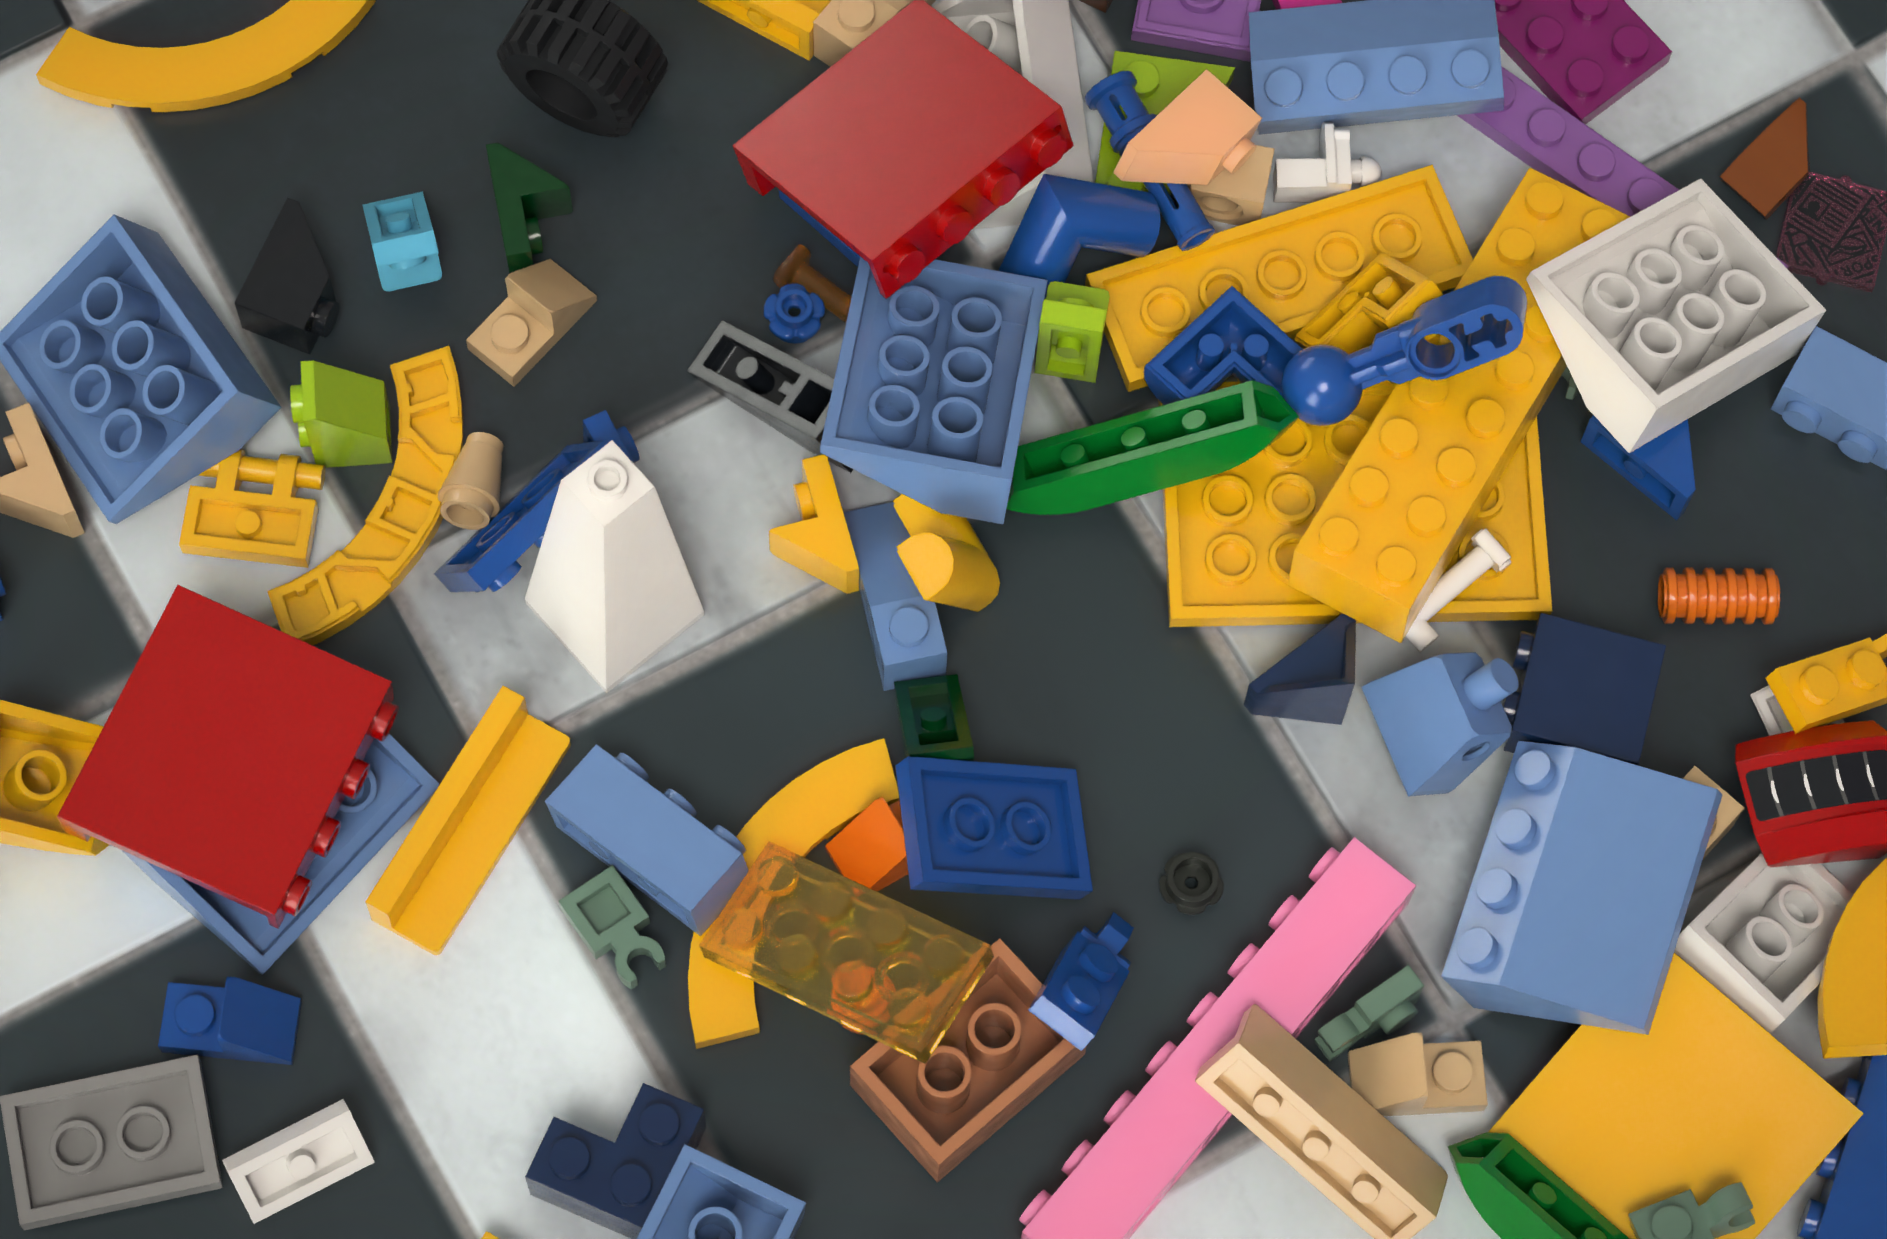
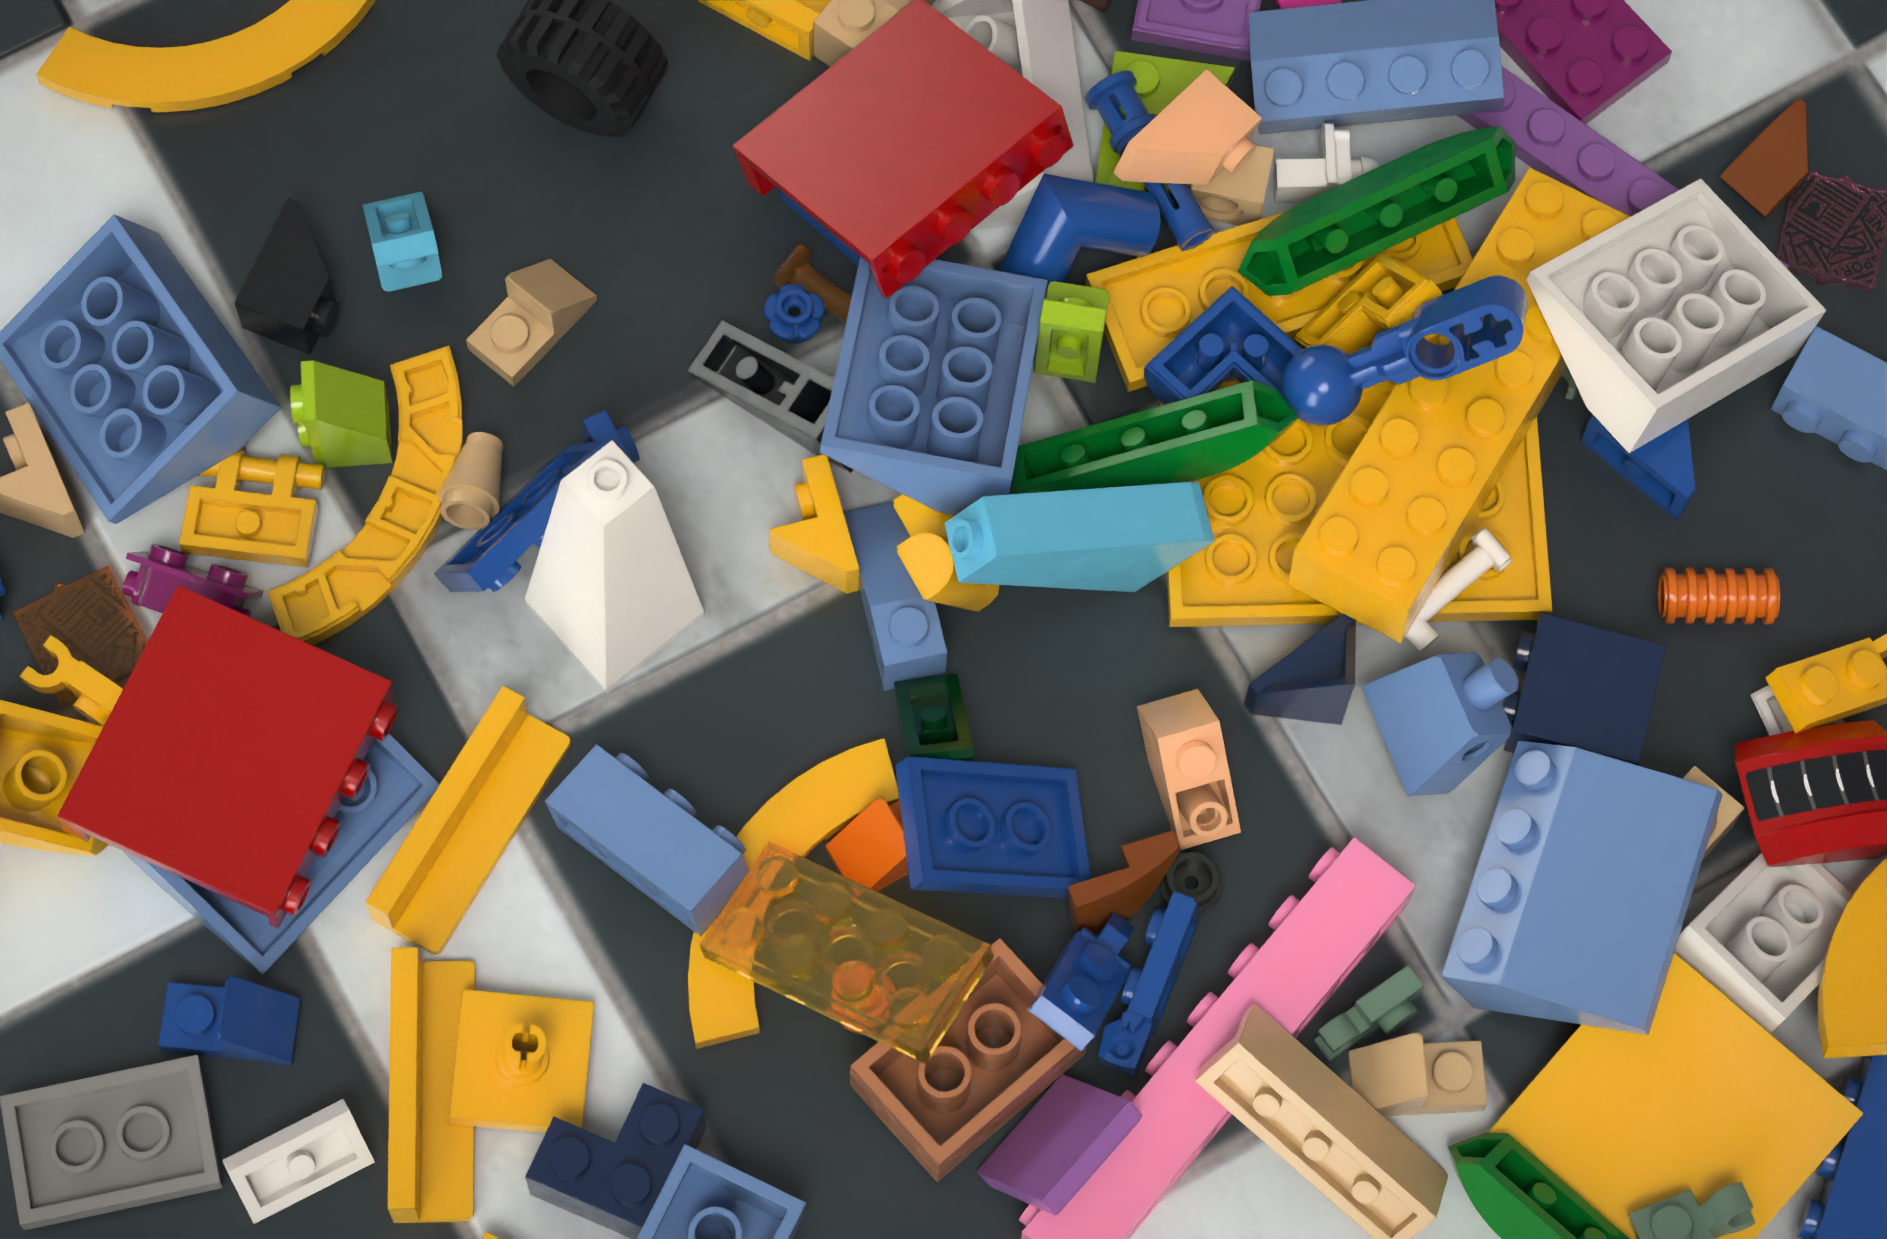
(90, 622): none -> clear orange piece
(94, 691): none -> yellow plate
(166, 568): none -> magenta hinge
(426, 1155): none -> yellow panel
(520, 1061): none -> yellow tile
(522, 198): dark green slope -> none
(608, 919): sand green plate -> none
(1059, 1144): none -> medium lavender tile
(1080, 536): none -> medium azure slope
(1124, 890): none -> dark orange slope
(1151, 987): none -> blue hinge
(1190, 767): none -> light nougat slope
(1380, 210): none -> green brick

